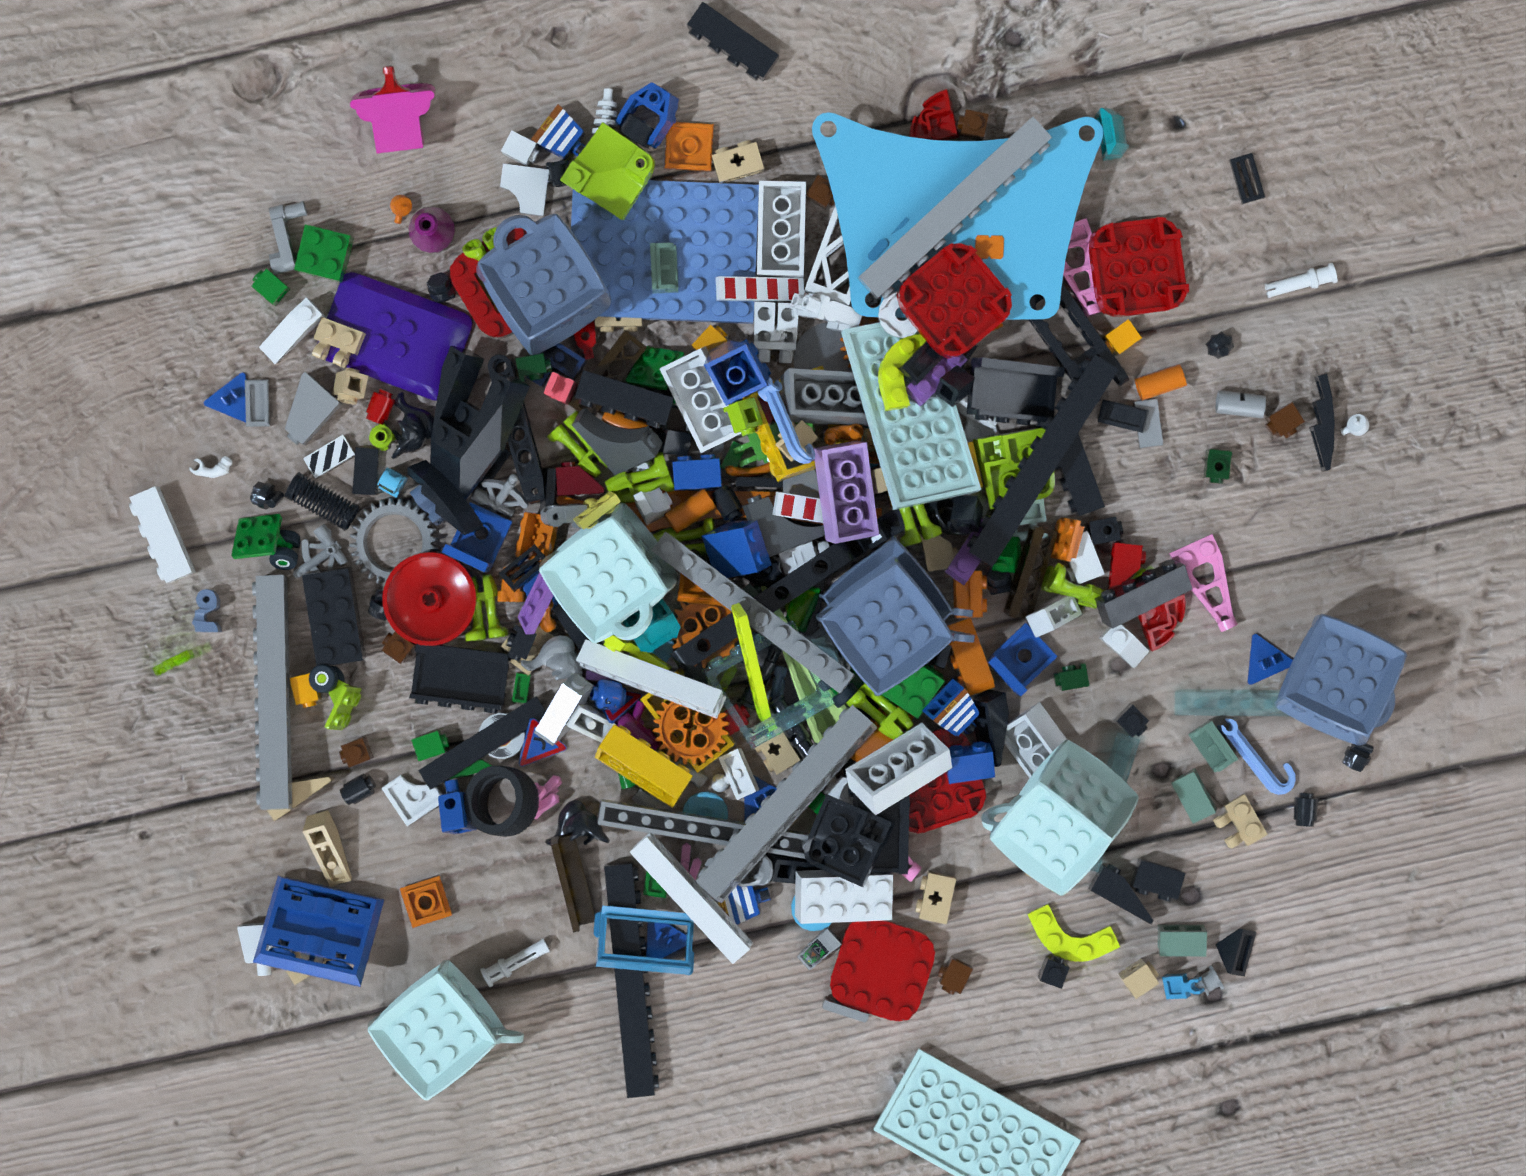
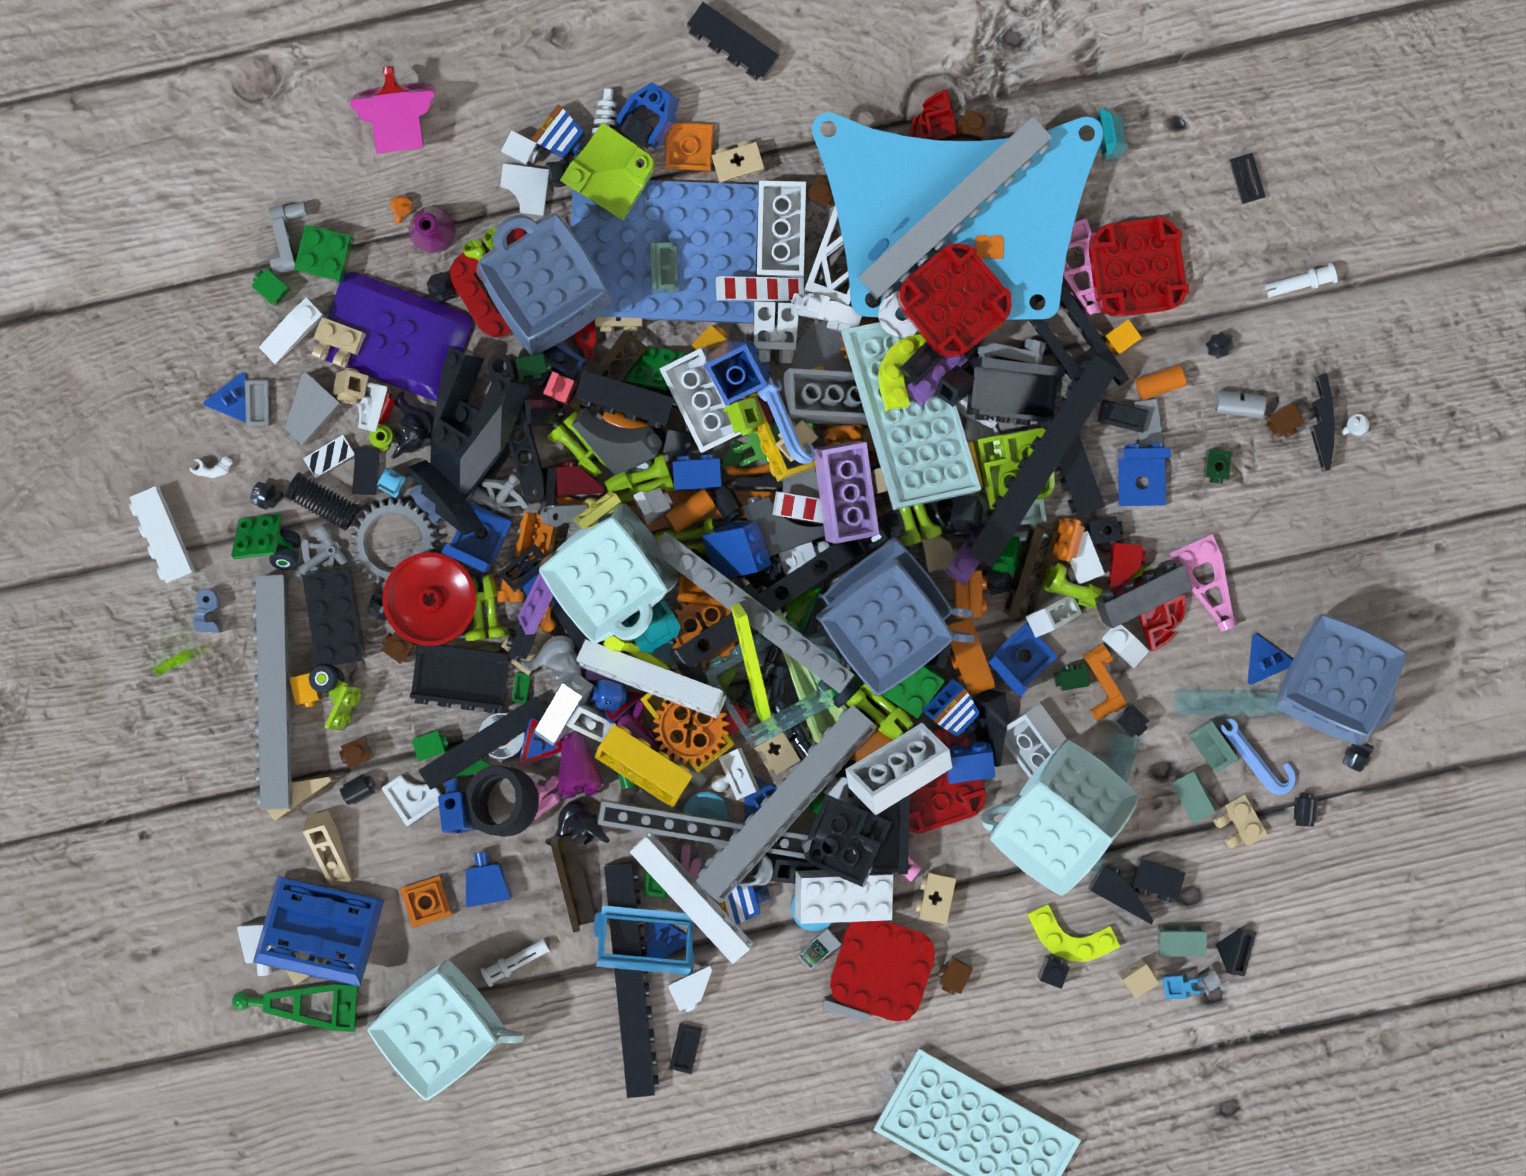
(343, 1008): none -> green plate
(371, 406): none -> white tile
(485, 882): none -> blue torso
(543, 412): none -> black slope
(577, 768): none -> magenta cone
(685, 1048): none -> black tile
(690, 988): none -> white slope
(1032, 352): none -> light grey beam
(1096, 660): none -> orange beam
(1145, 462): none -> blue bracket

